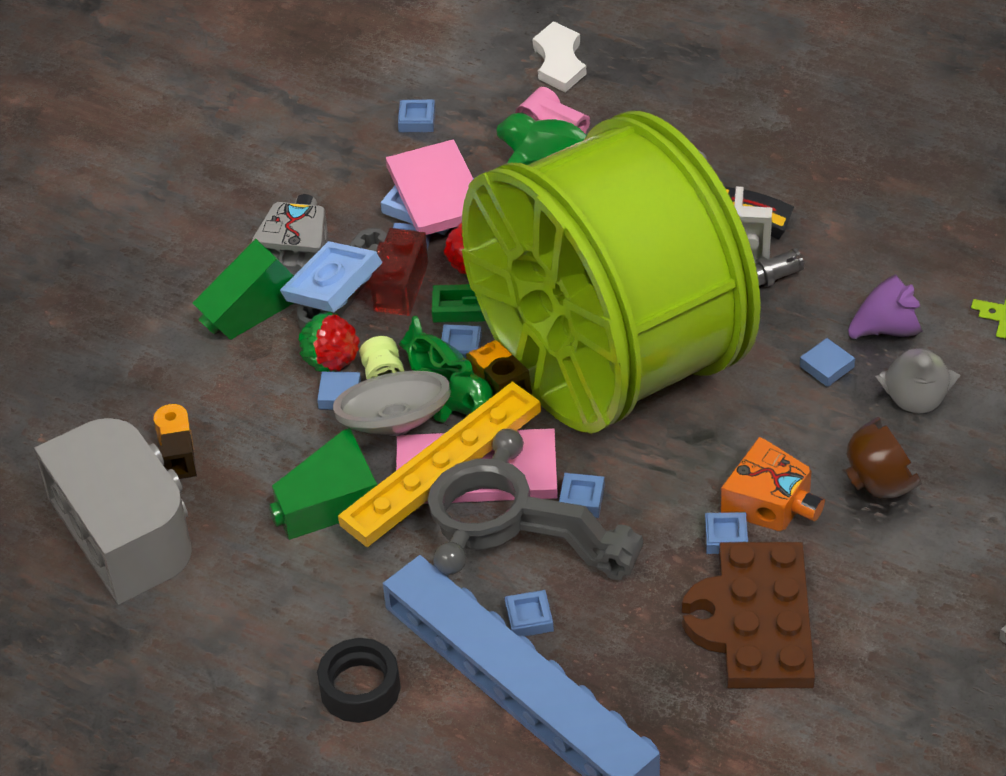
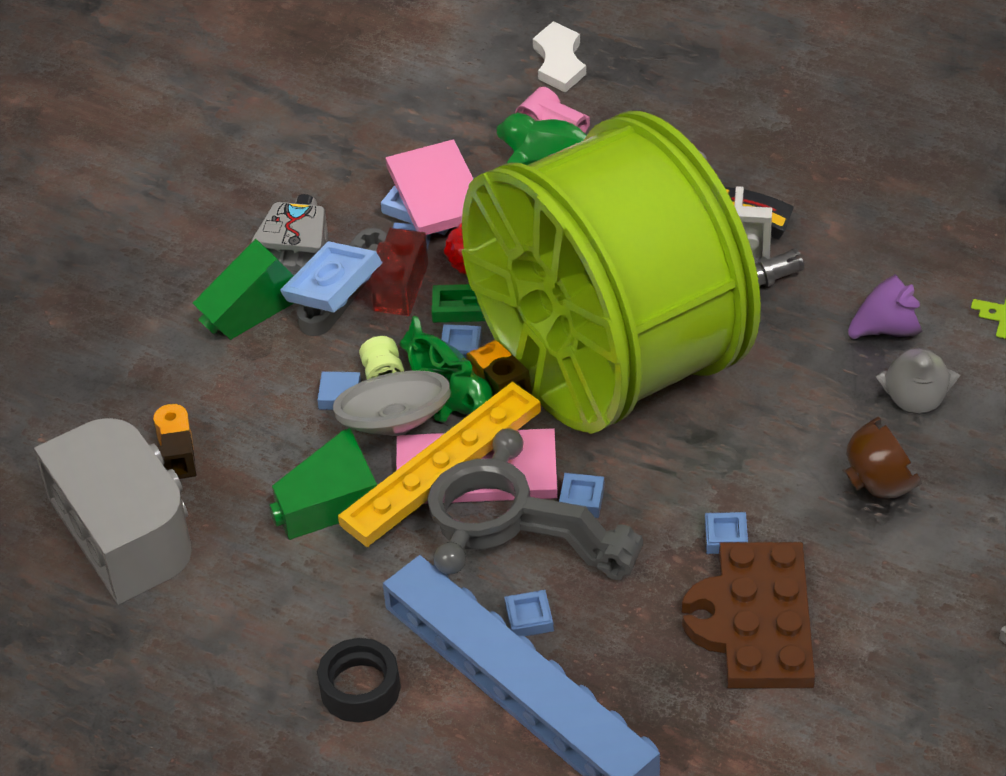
(328, 342): red piece -> none
(416, 116): medium blue tile -> none
(770, 488): orange torso -> none
(827, 362): medium blue tile -> none

